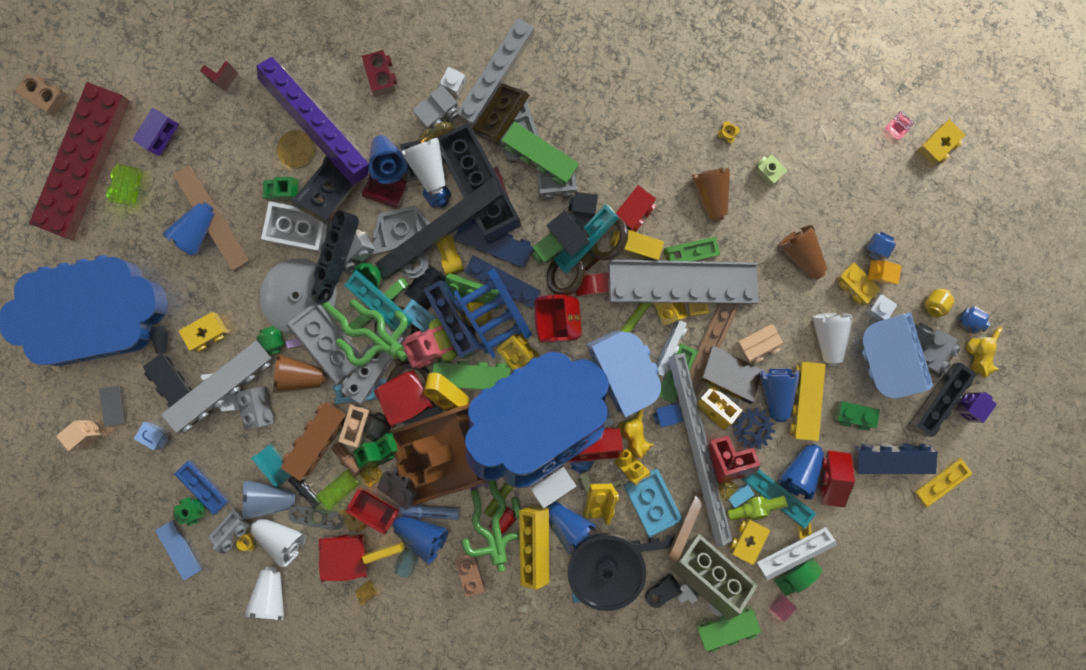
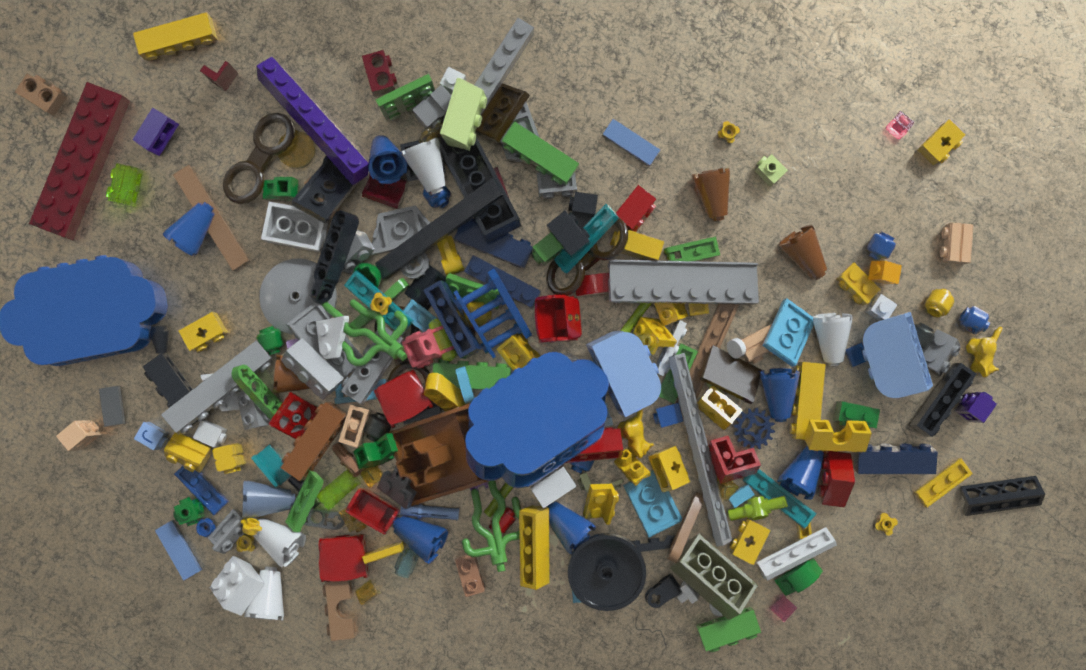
(175, 36): none -> yellow brick
(187, 452): none -> yellow brick
(205, 532): none -> blue plate
(210, 434): none -> white brick
(229, 458): none -> yellow brick
(236, 585): none -> white piece
(243, 377): none -> bright green beam
(250, 526): none -> yellow plate
(259, 158): none -> dark brown bar
(293, 415): none -> red piece
(304, 501): none -> bright green plate
(312, 369): none -> brick
(331, 336): none -> white wing
(340, 625): none -> medium nougat arch
(375, 303): none -> yellow plate
(405, 97): none -> bright green plate
(463, 115): none -> yellowish green slope
(465, 384): none -> medium azure beam
(631, 142): none -> medium blue tile
(653, 334): none -> yellow bracket
(669, 469): none -> yellow brick
(736, 348): none -> white tile
(789, 332): none -> medium azure tile
(852, 438): none -> yellow arch
(855, 354): none -> blue tile
(880, 525): none -> yellow plate
(957, 243): none -> light nougat brick
(1001, 502): none -> black fence

